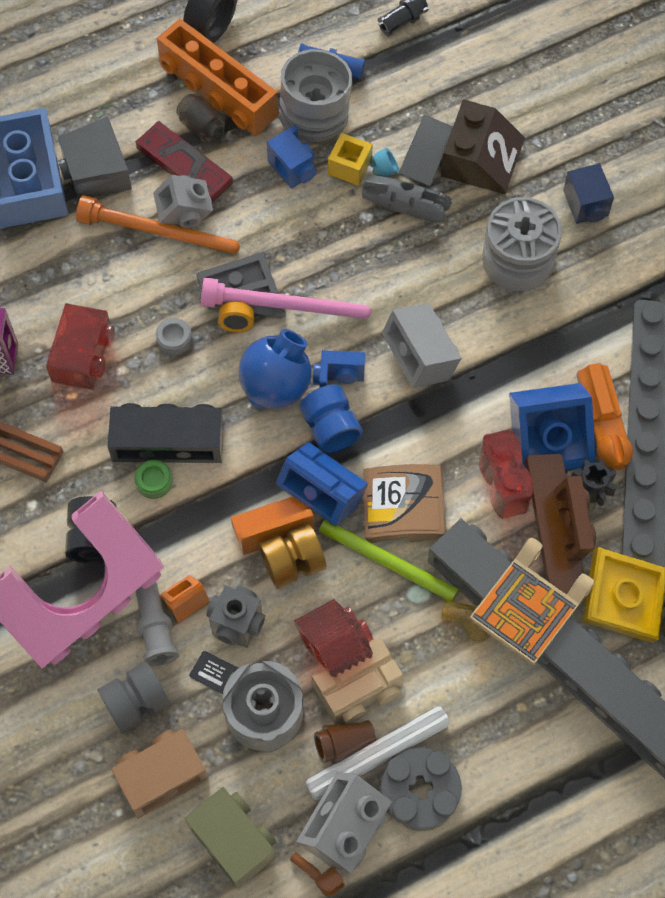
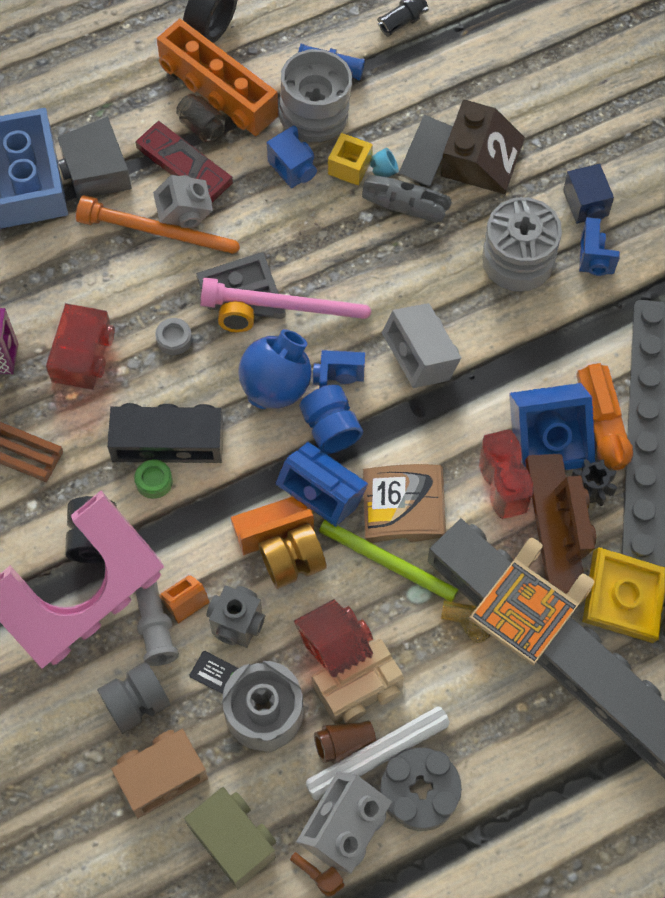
(592, 252): none -> blue bracket

